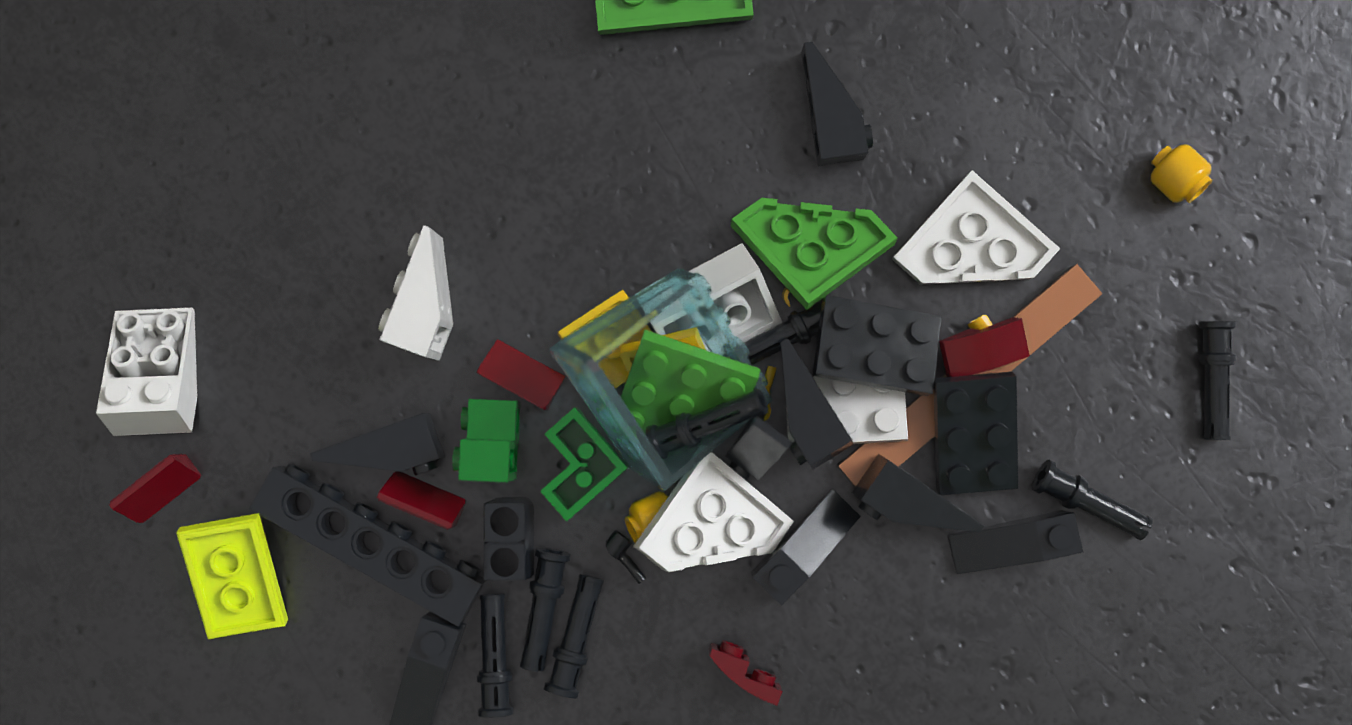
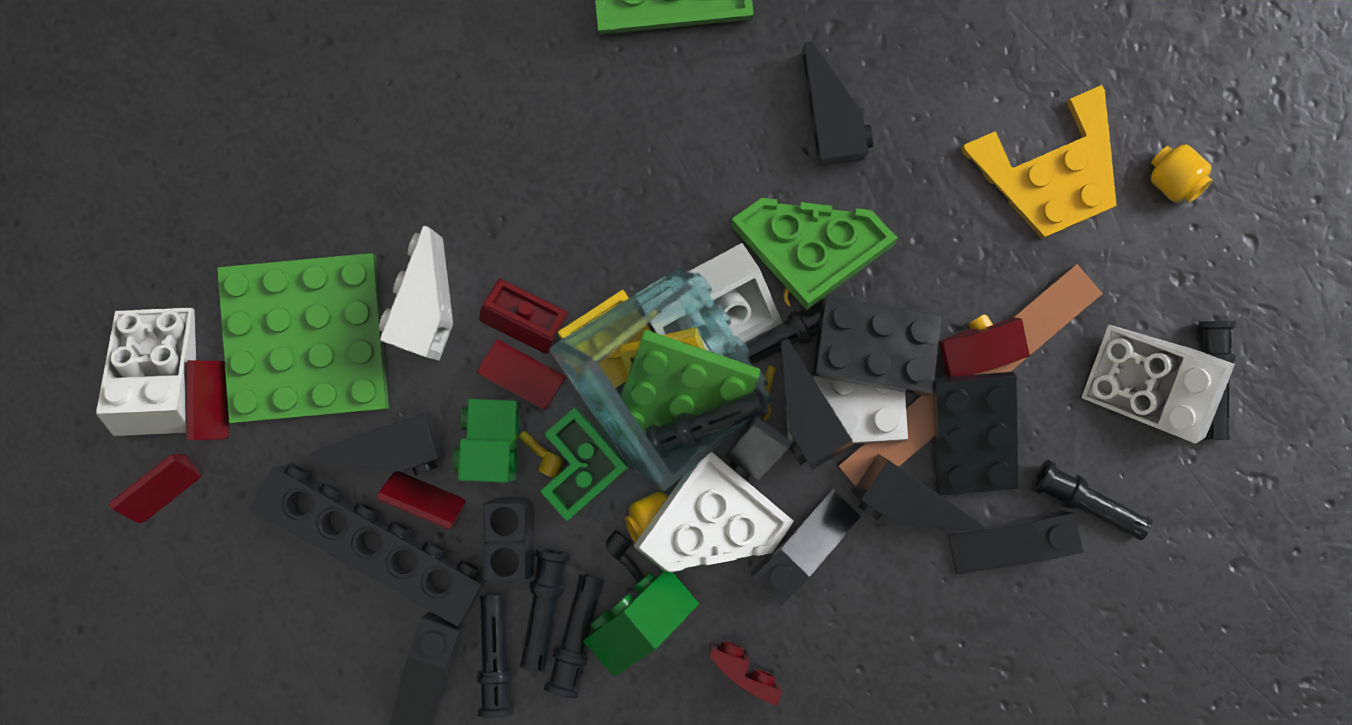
(206, 400): none -> dark red slope
(232, 576): neon yellow tile -> none
(302, 338): none -> bright green plate
(522, 316): none -> dark red slope
(551, 464): none -> yellow hand
(640, 621): none -> green brick
(975, 240): white plate -> none
(1061, 184): none -> yellow wing
(1158, 382): none -> white slope

